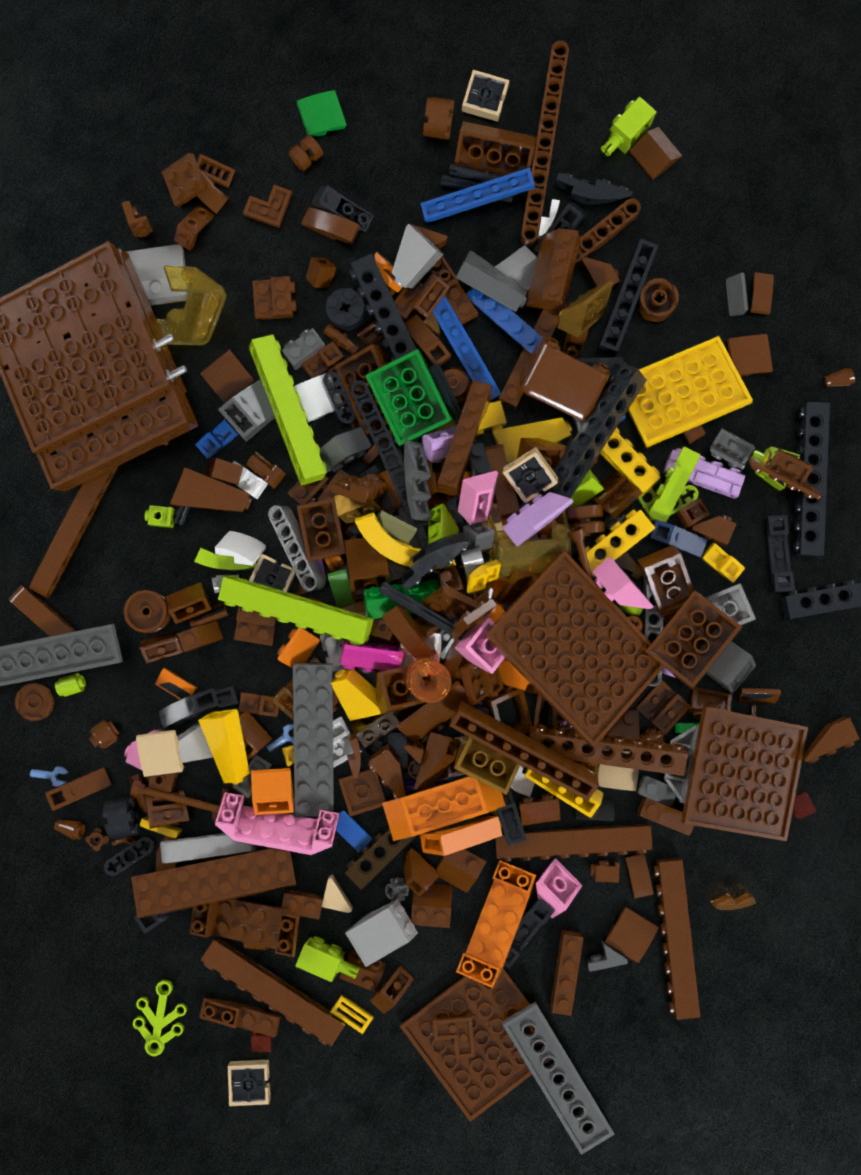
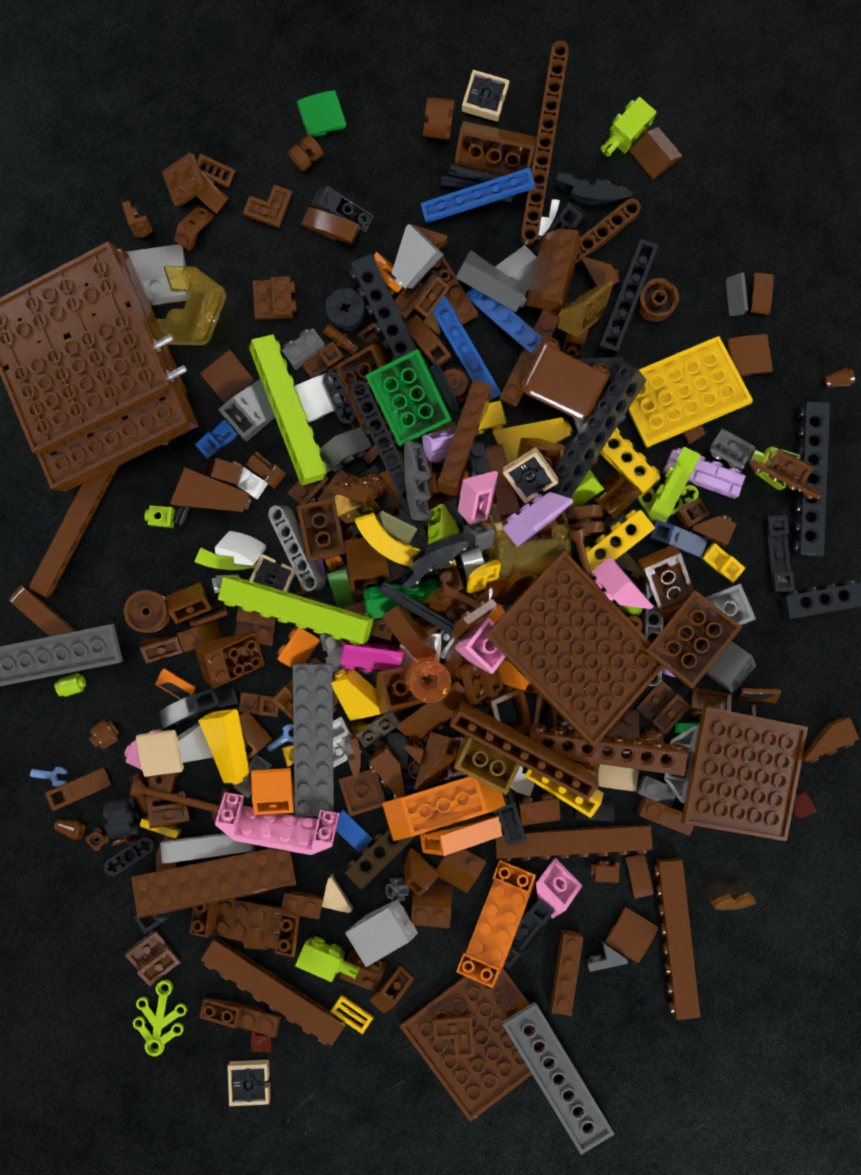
(35, 701): reddish brown tile -> none
(152, 957): none -> reddish brown slope
(229, 658): none -> reddish brown slope
(320, 272): reddish brown panel -> none

